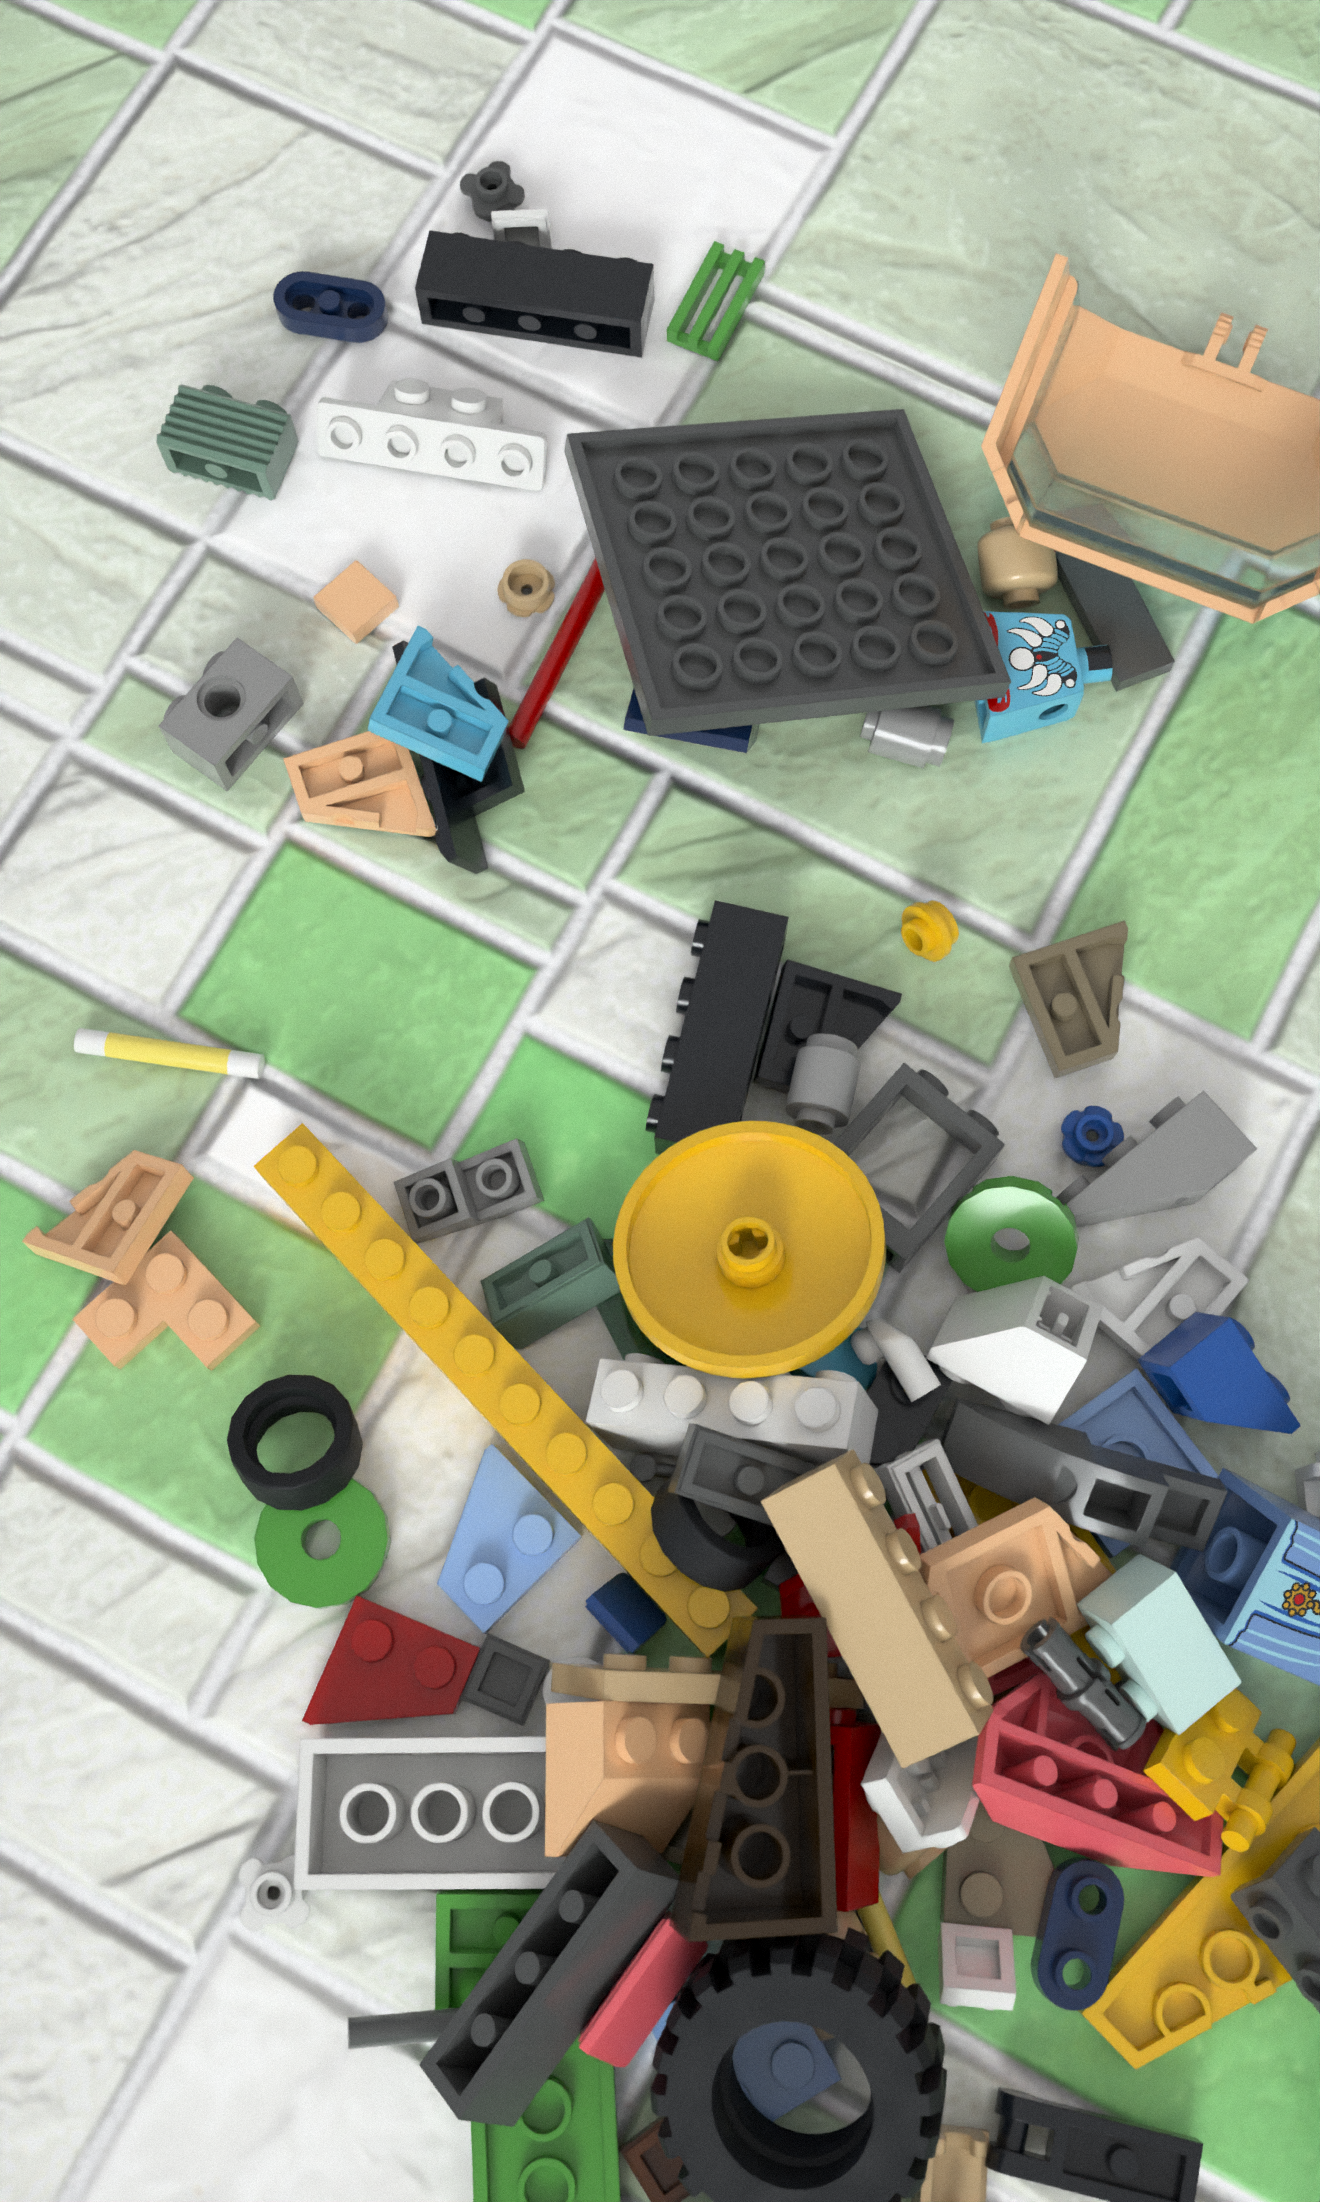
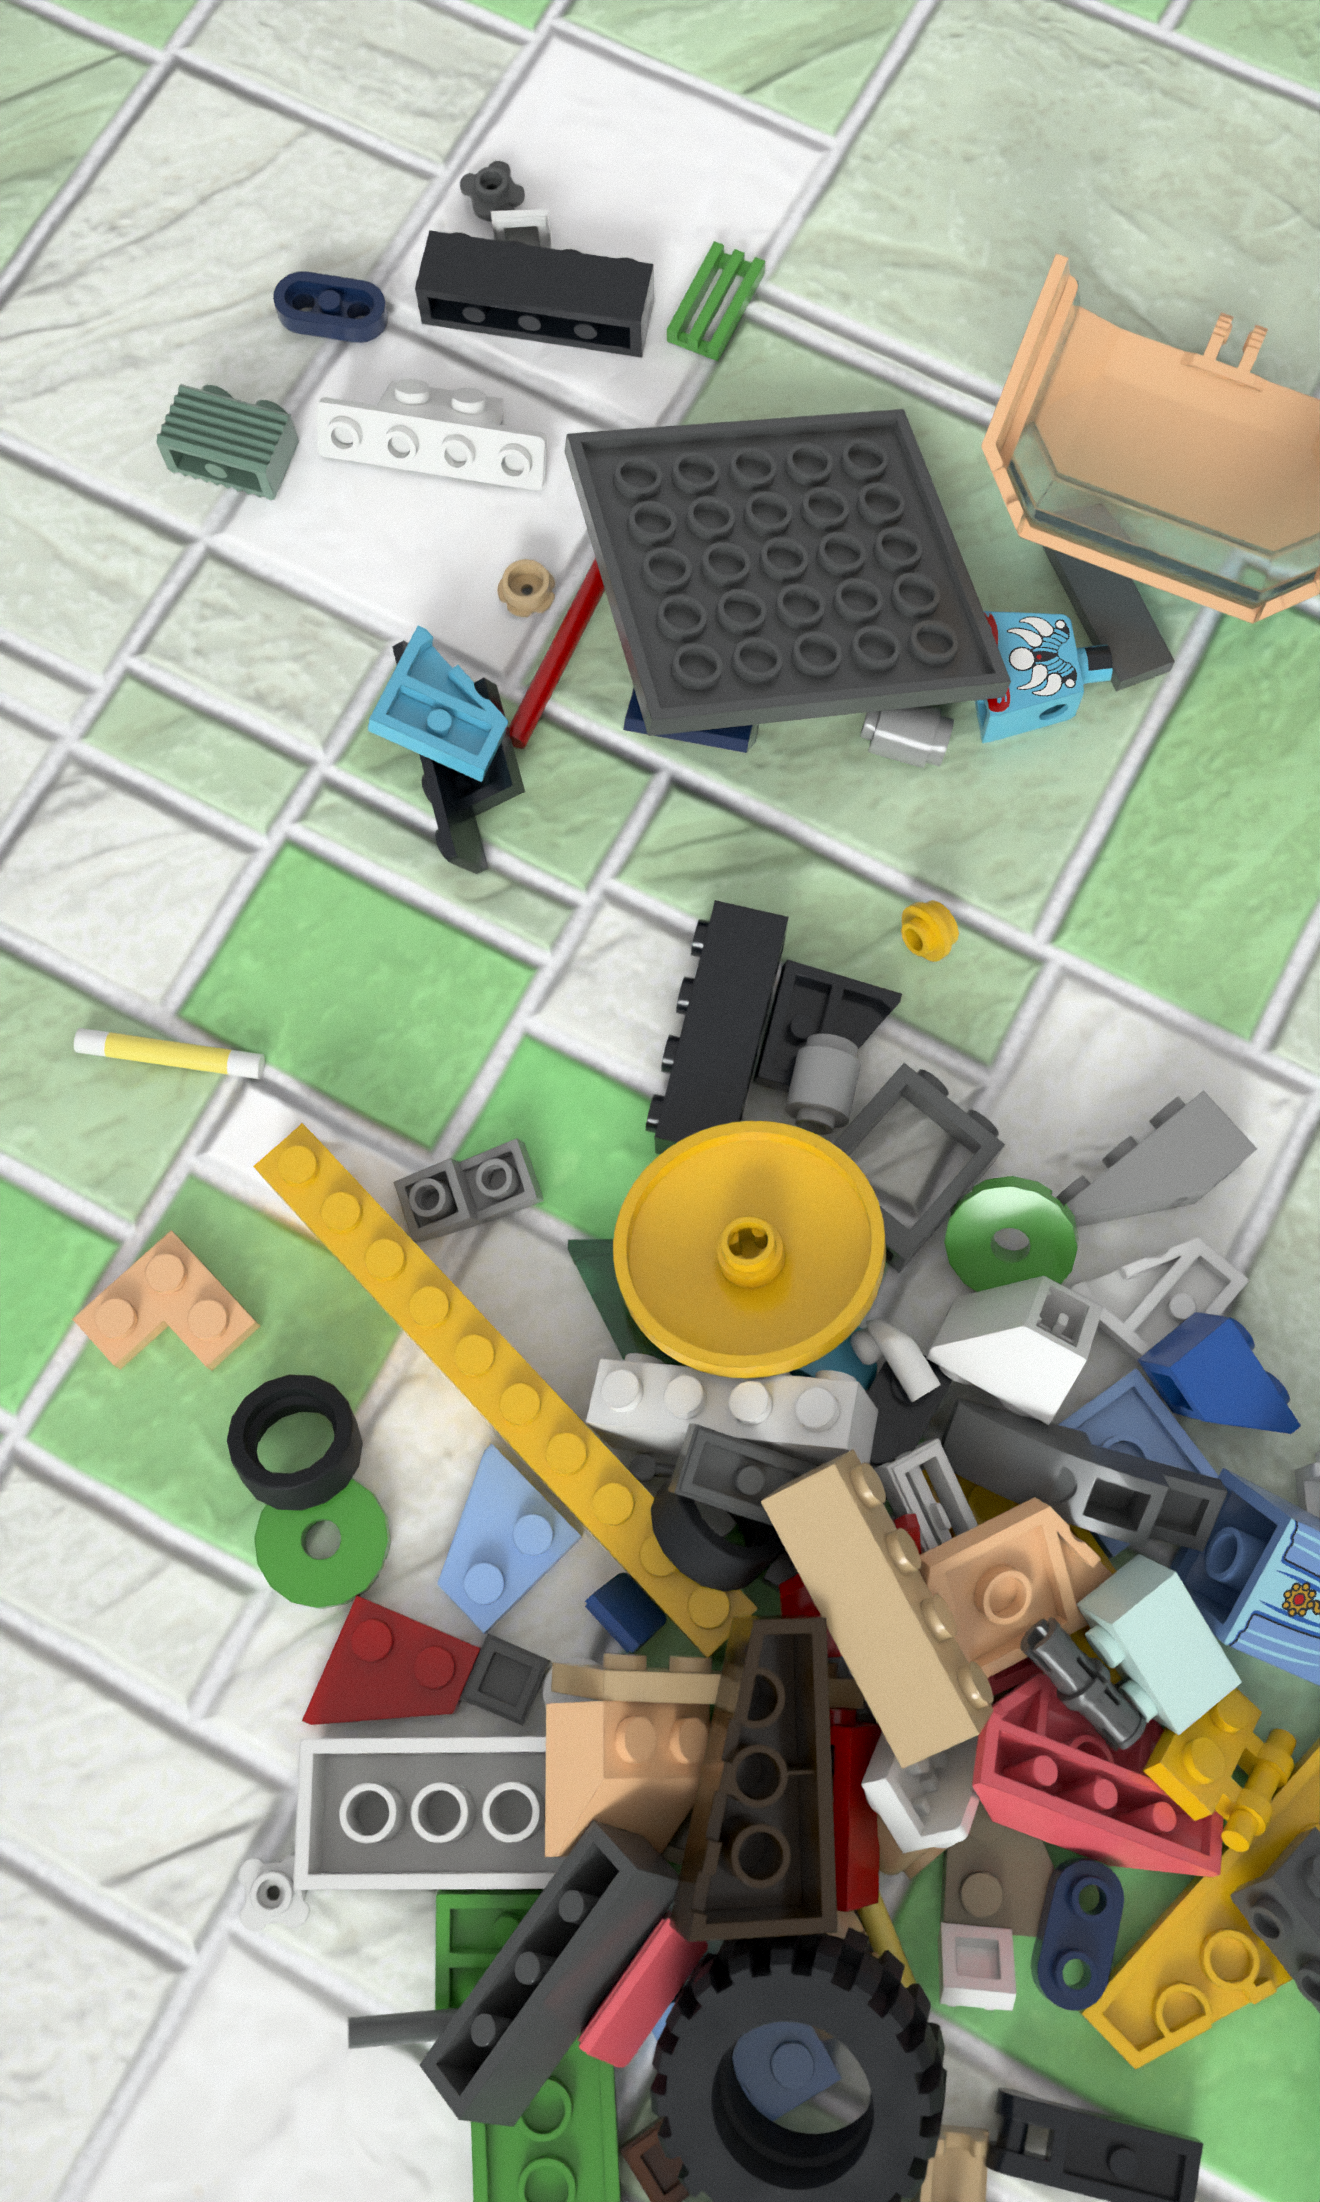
(115, 1218): light nougat wing -> none
(229, 744): light grey brick -> none
(356, 601): light nougat tile -> none
(361, 785): light nougat wing -> none
(551, 1285): sand green slope -> none
(1014, 566): tan head -> none
(1075, 997): dark tan wing -> none
(1077, 1145): blue plate -> none

